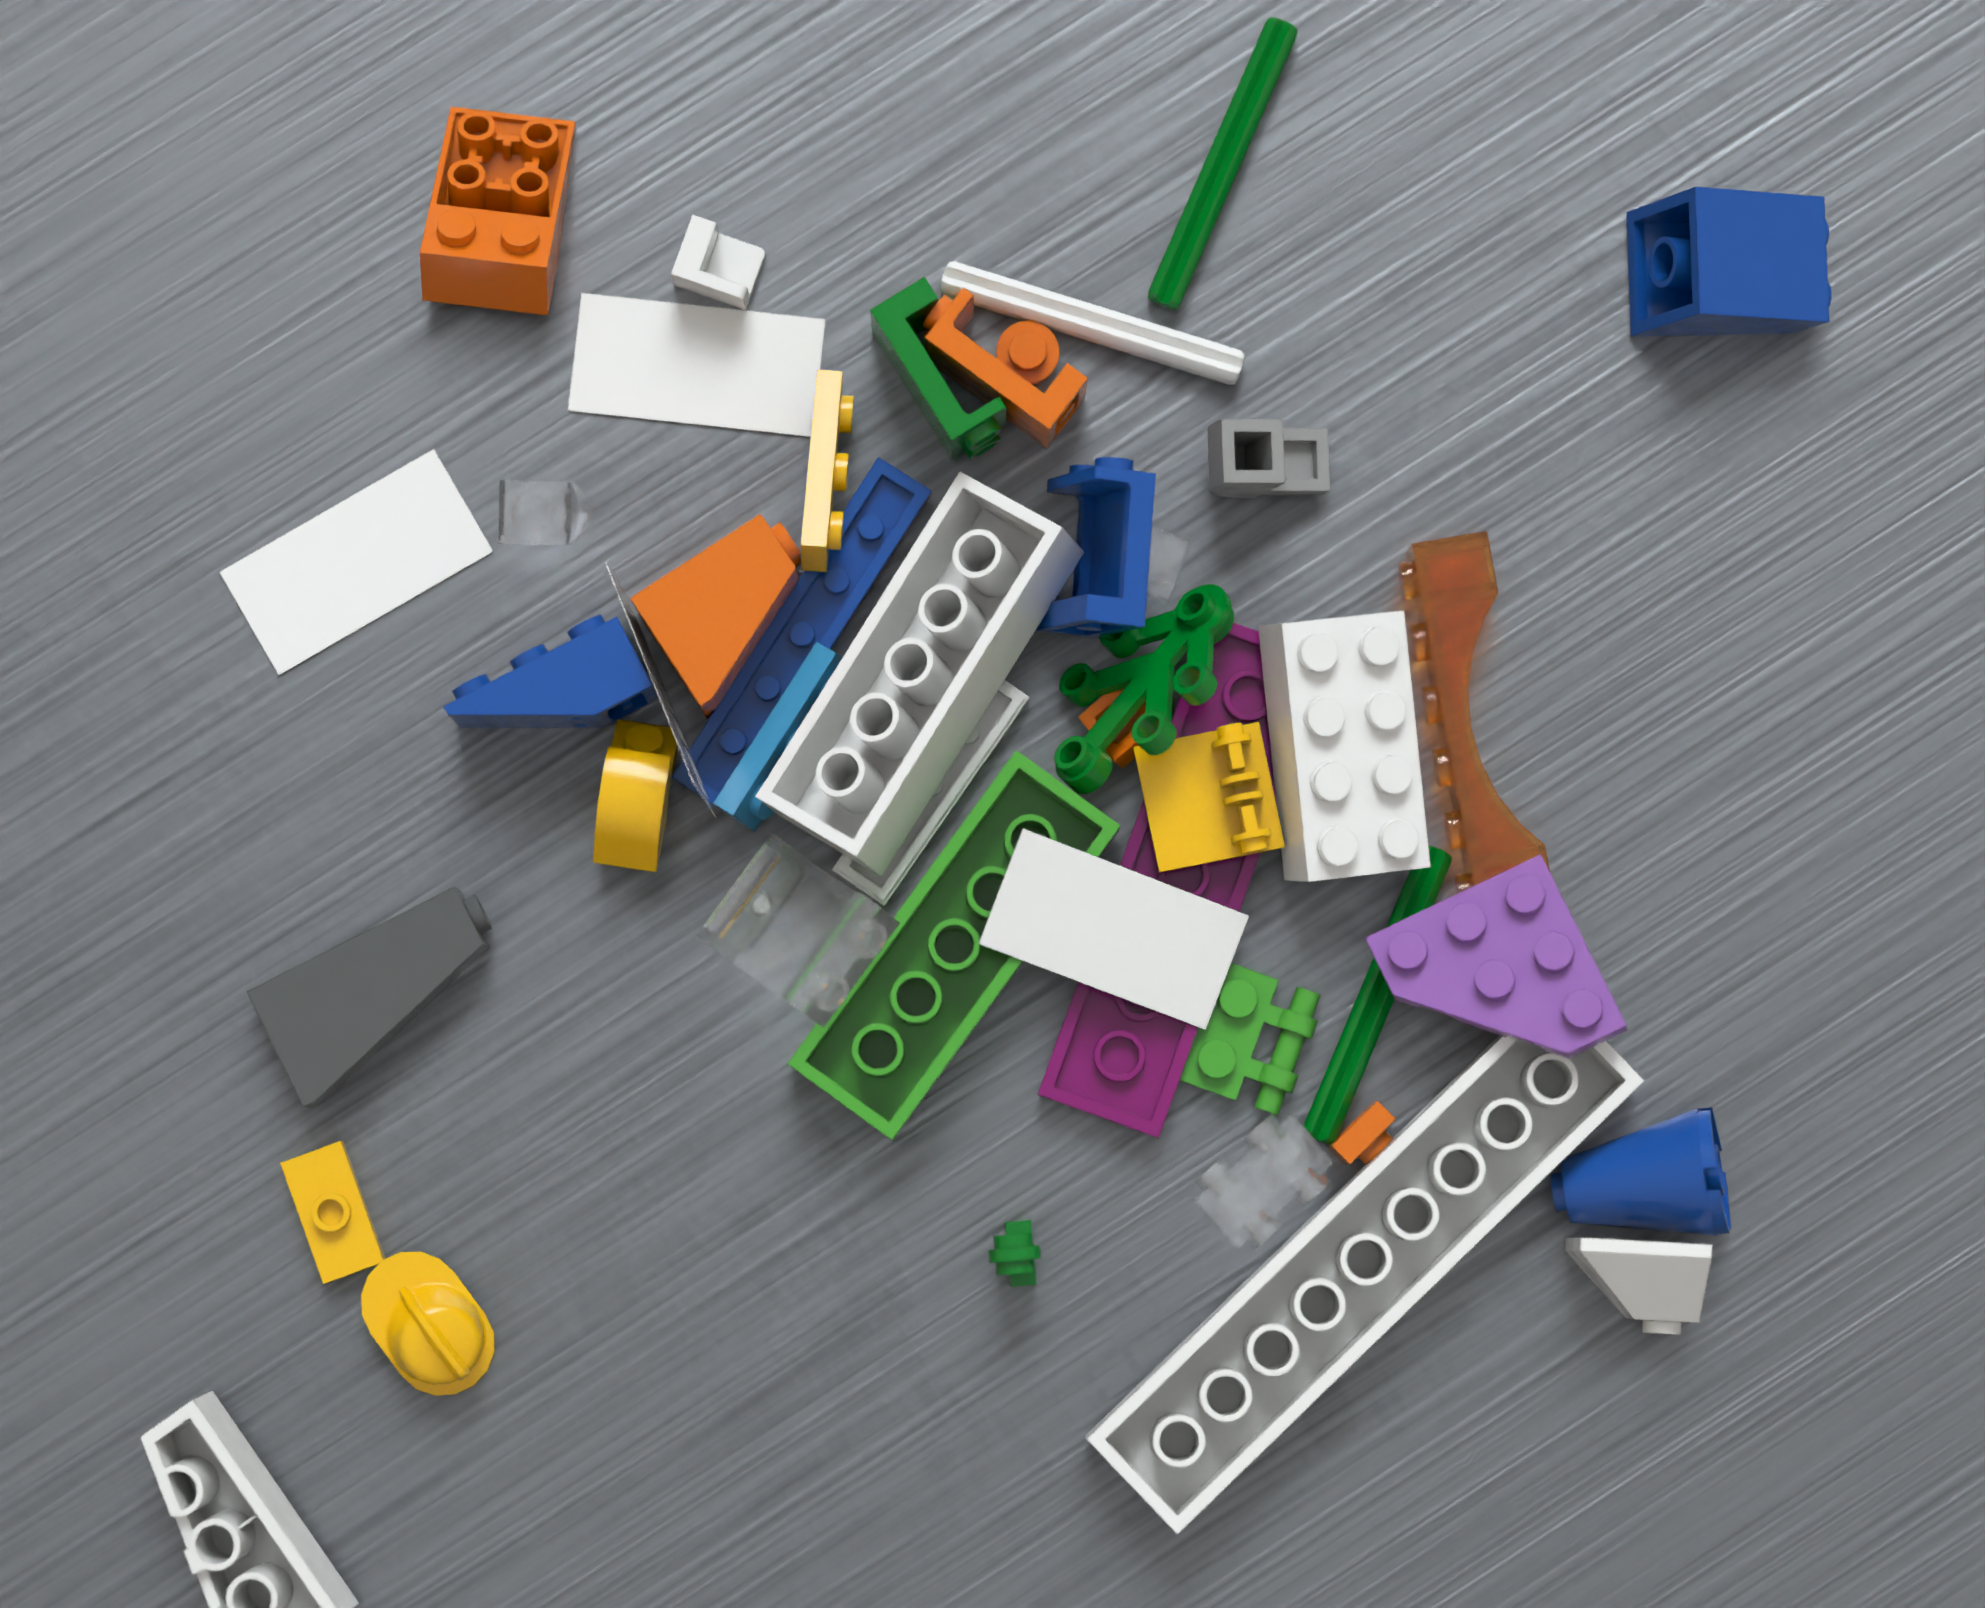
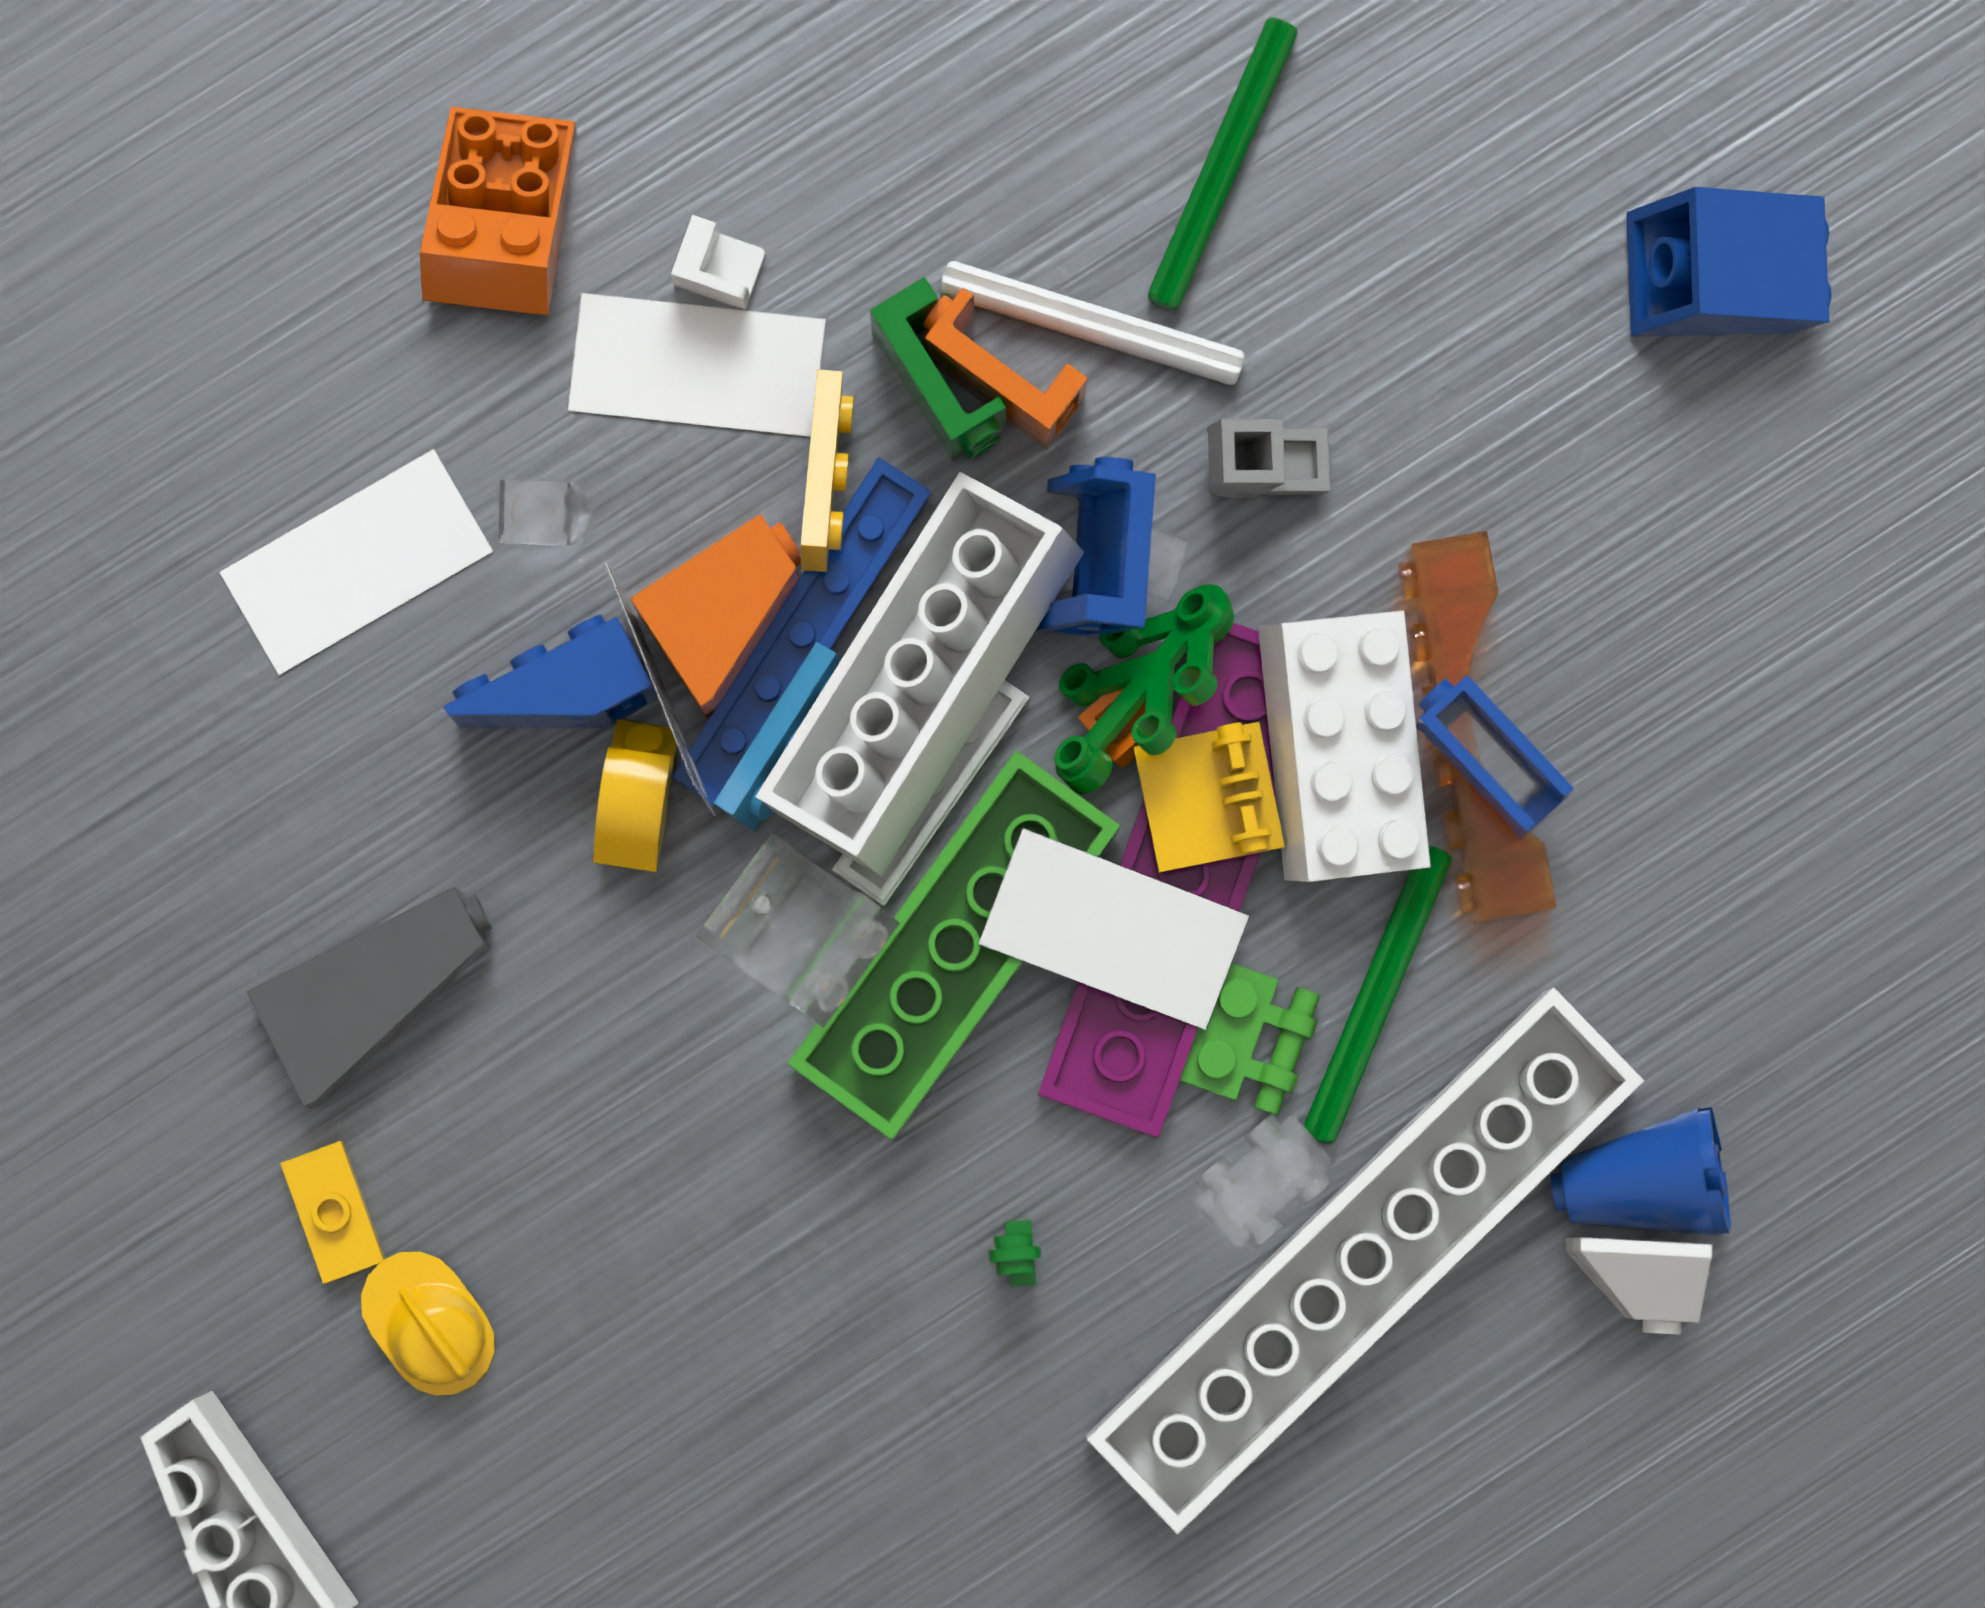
(1029, 350): orange plate -> none
(1364, 1136): orange plate -> none
(1492, 754): none -> blue window
(1503, 963): medium lavender plate -> none

